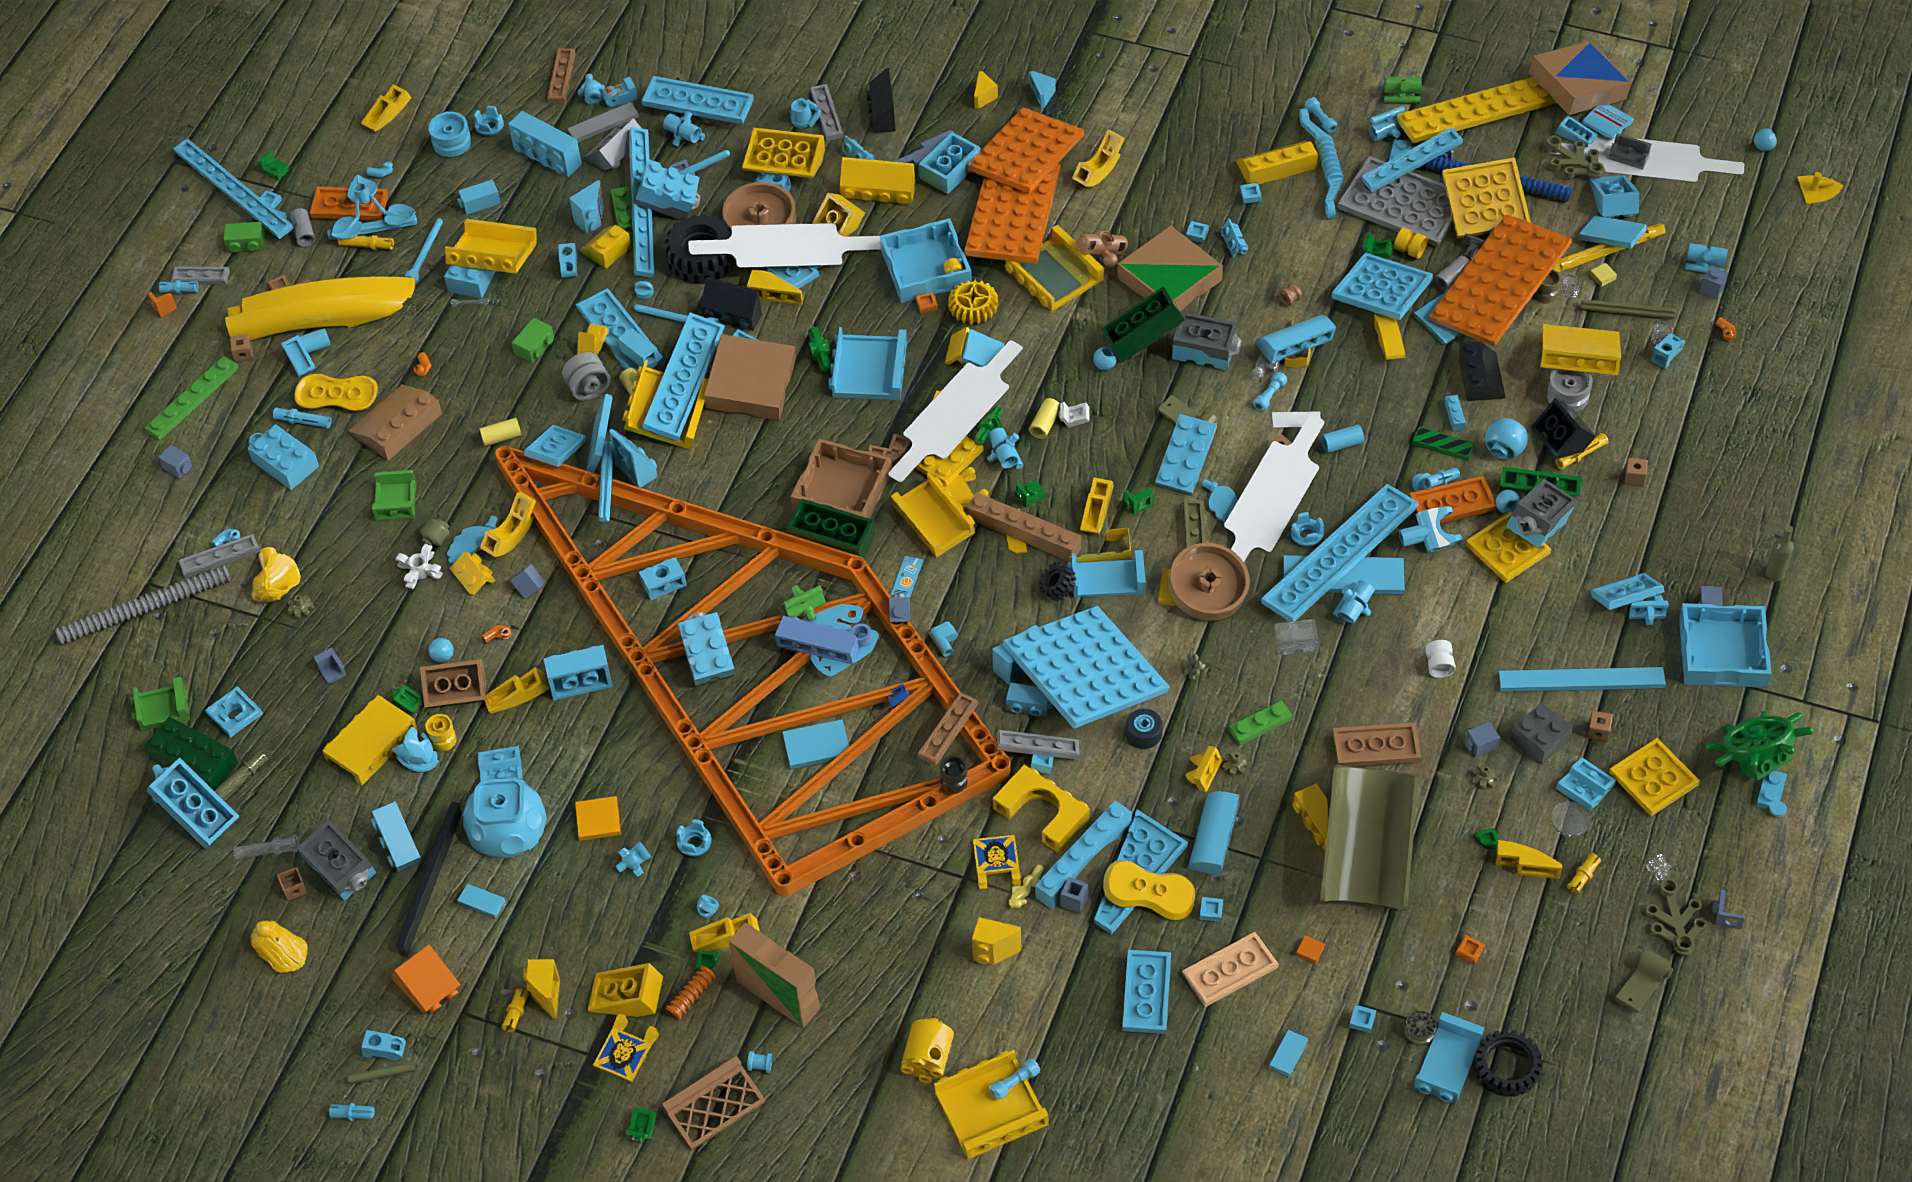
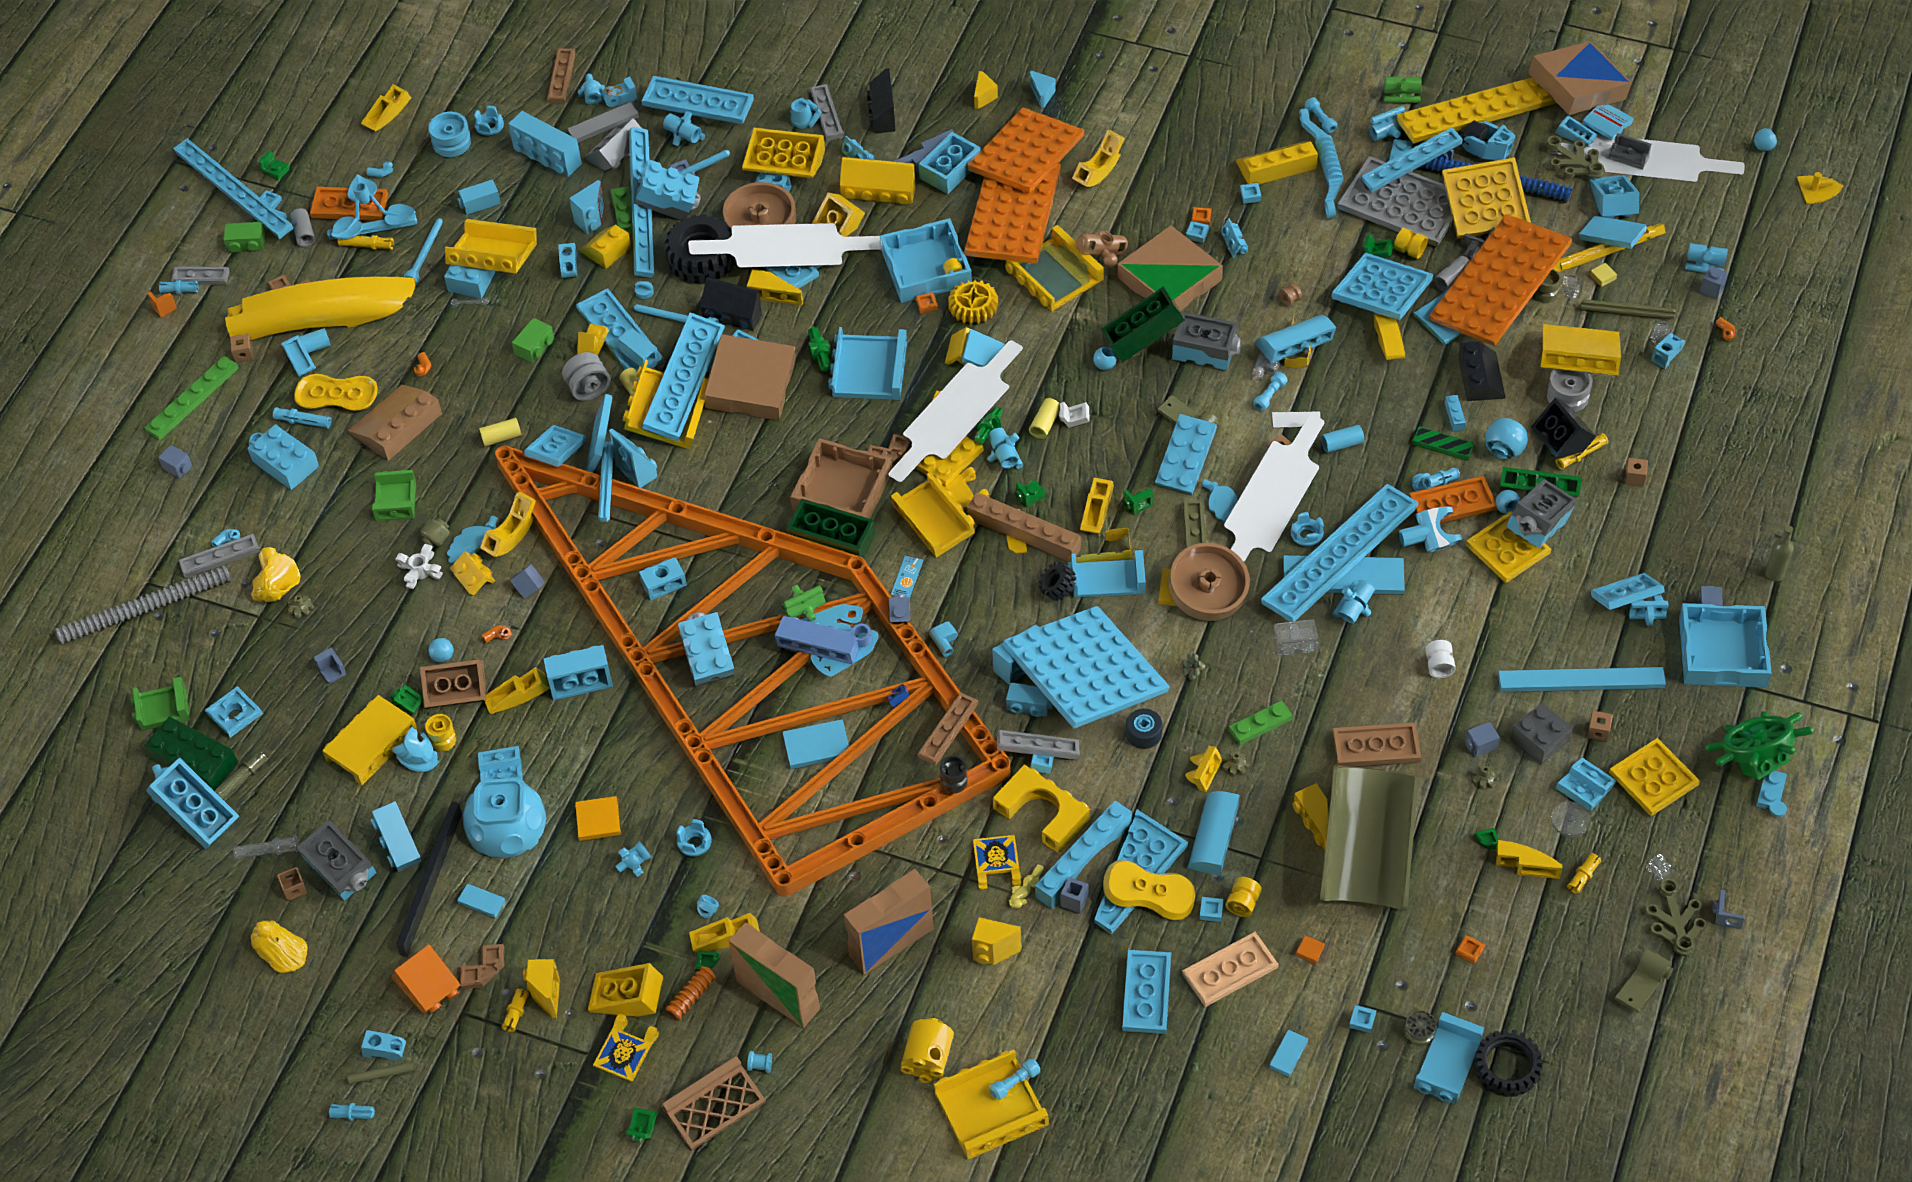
(479, 975): none -> medium nougat tile
(889, 921): none -> medium nougat tile
(1201, 215): none -> orange tile
(1243, 897): none -> yellow wheel
(1499, 140): none -> medium azure piece

